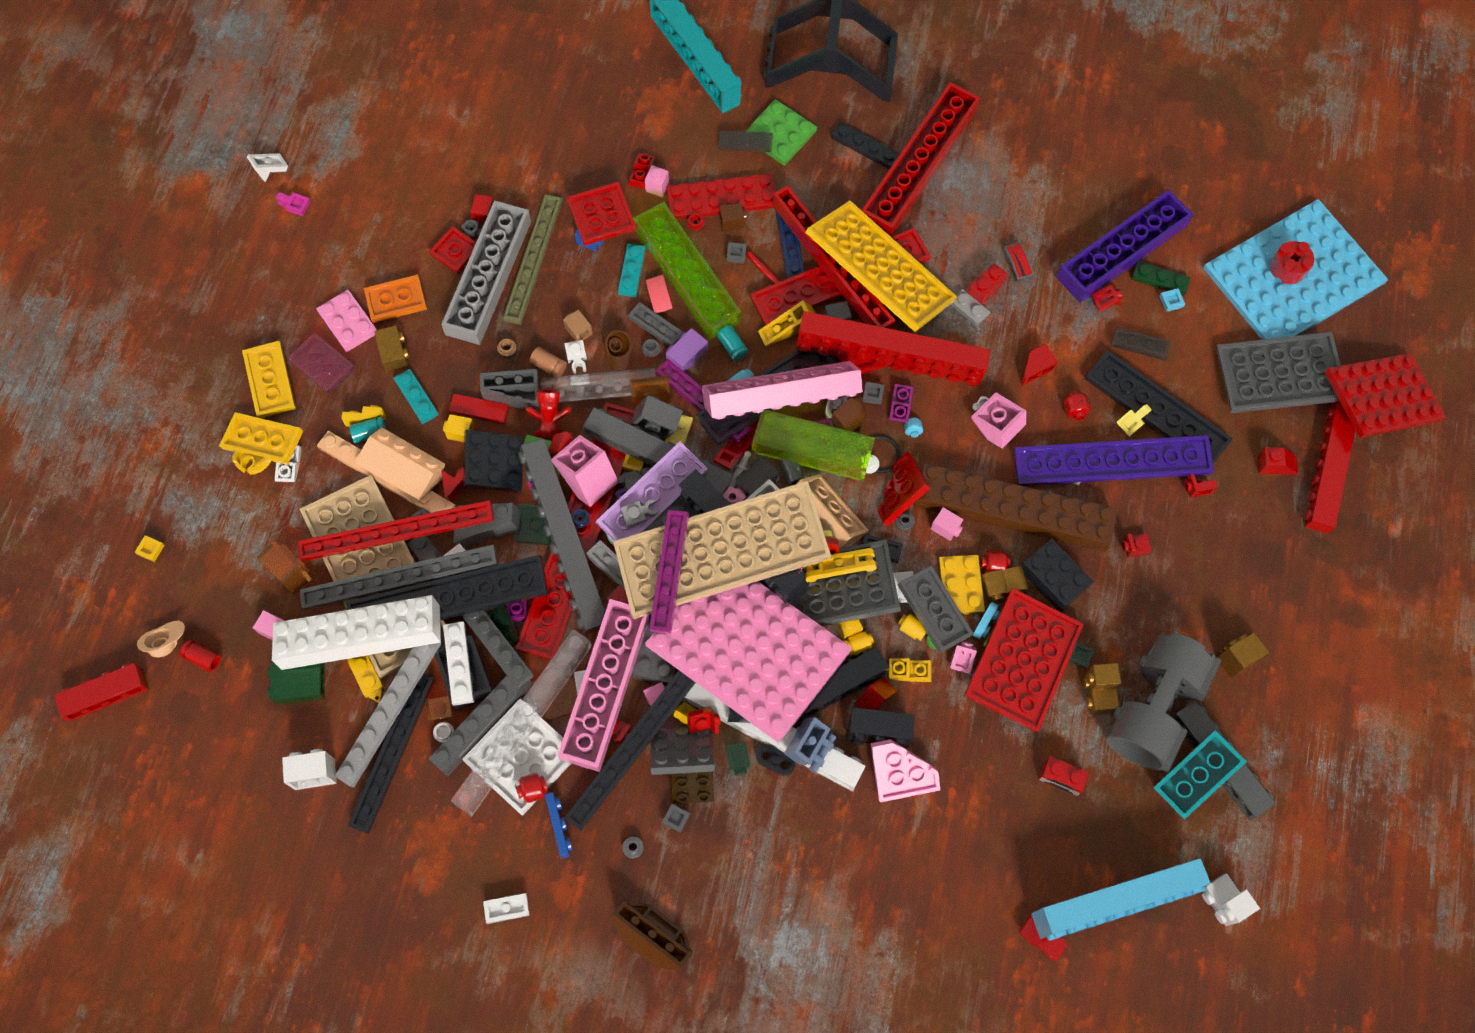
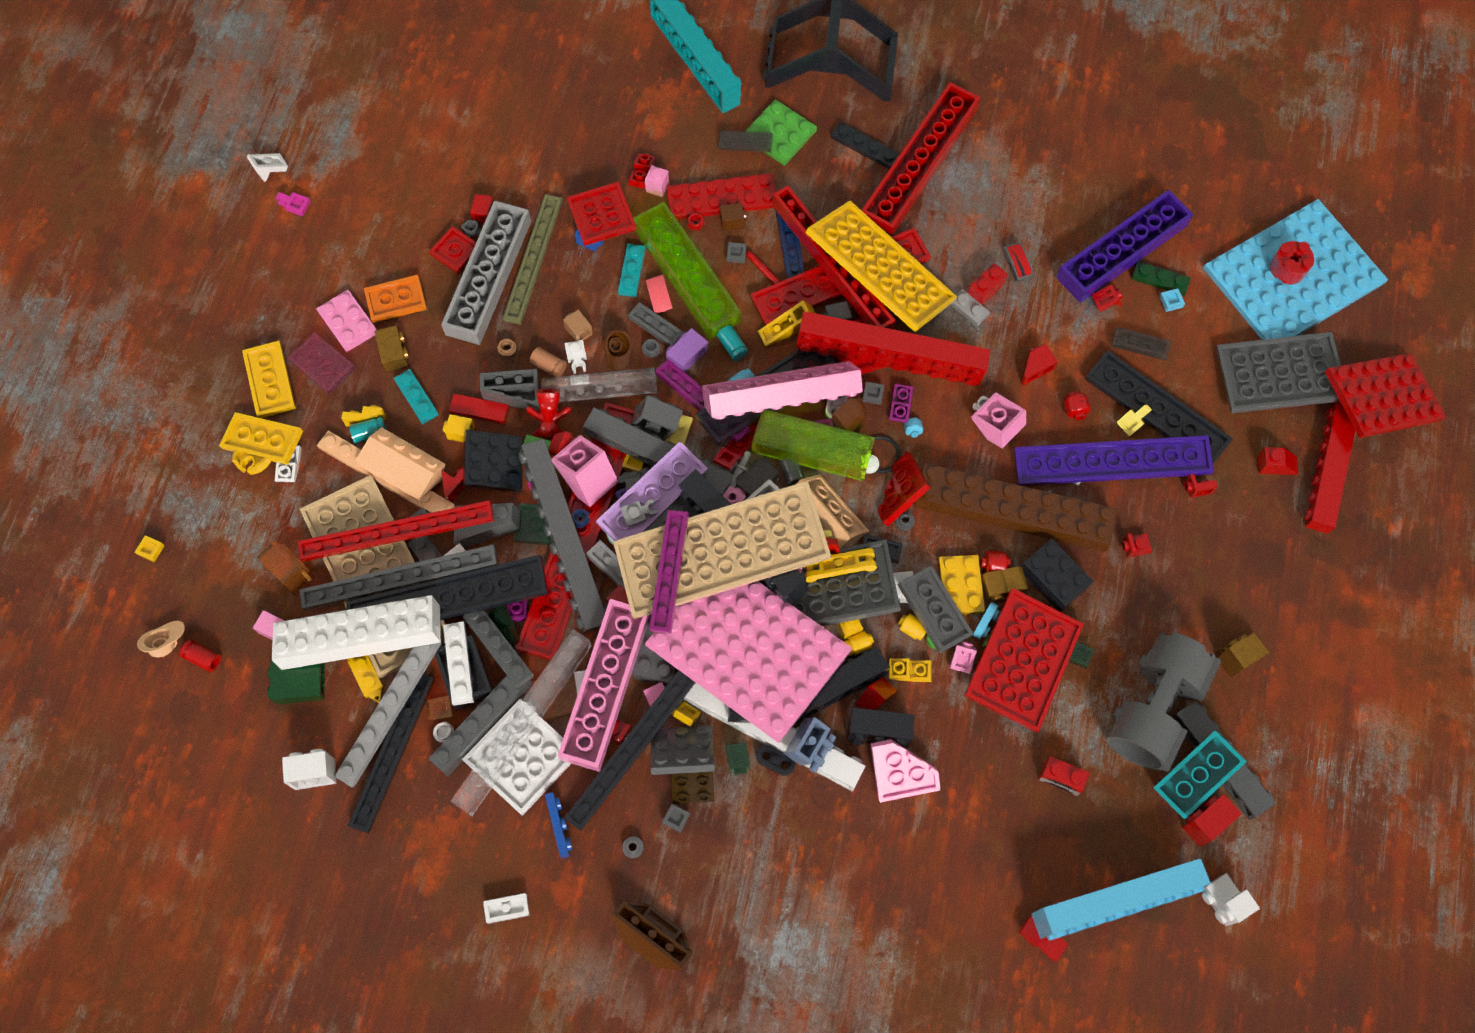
(101, 691): red brick -> none
(531, 787): red head -> none
(650, 386): clear orange tile -> none
(703, 719): red bracket -> none
(947, 524): bright pink brick -> none
(1101, 688): pearl gold brick -> none
(1211, 819): none -> red brick

